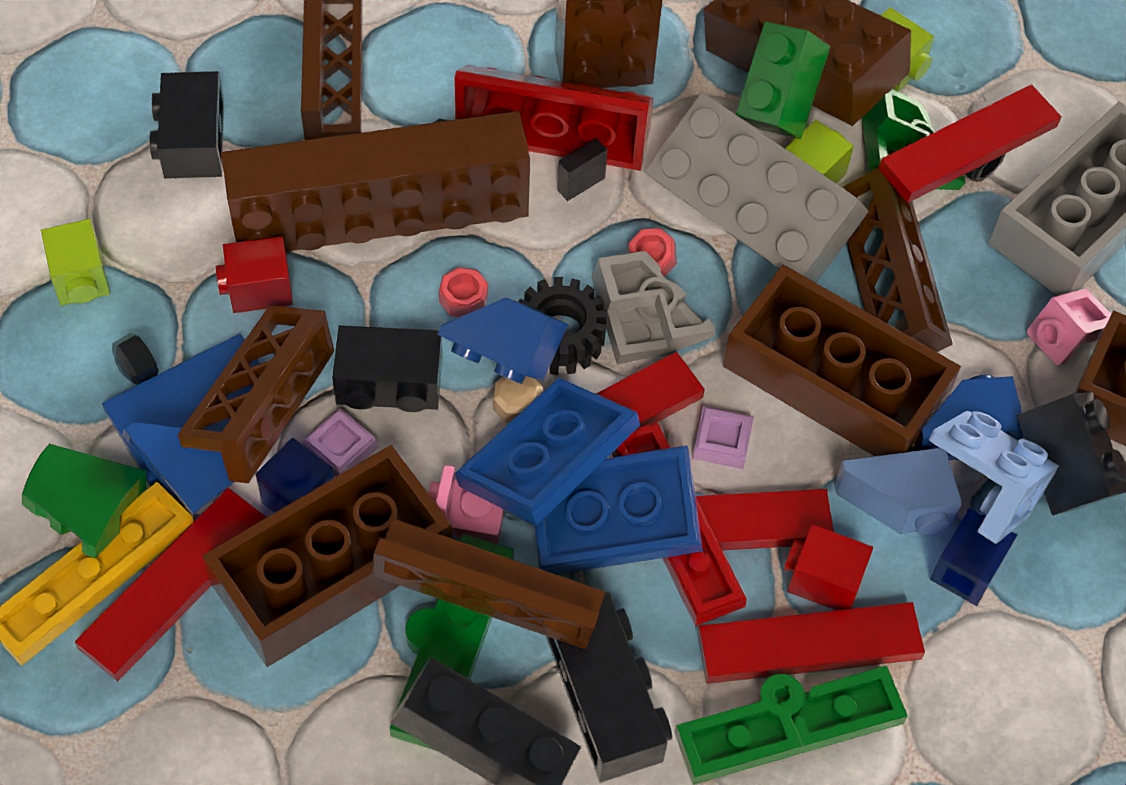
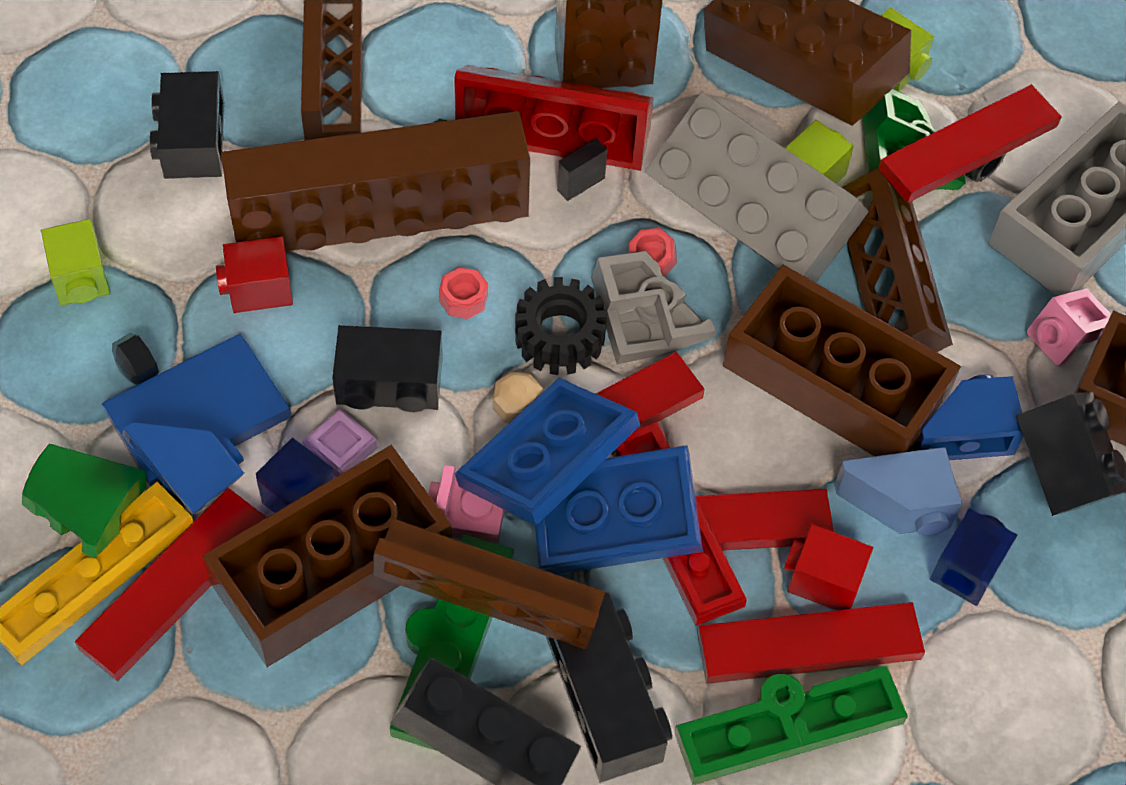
(276, 390): reddish brown fence -> none
(509, 334): blue slope -> none
(723, 437): lavender tile -> none
(783, 80): green brick -> none
(1015, 466): light blue bracket -> none

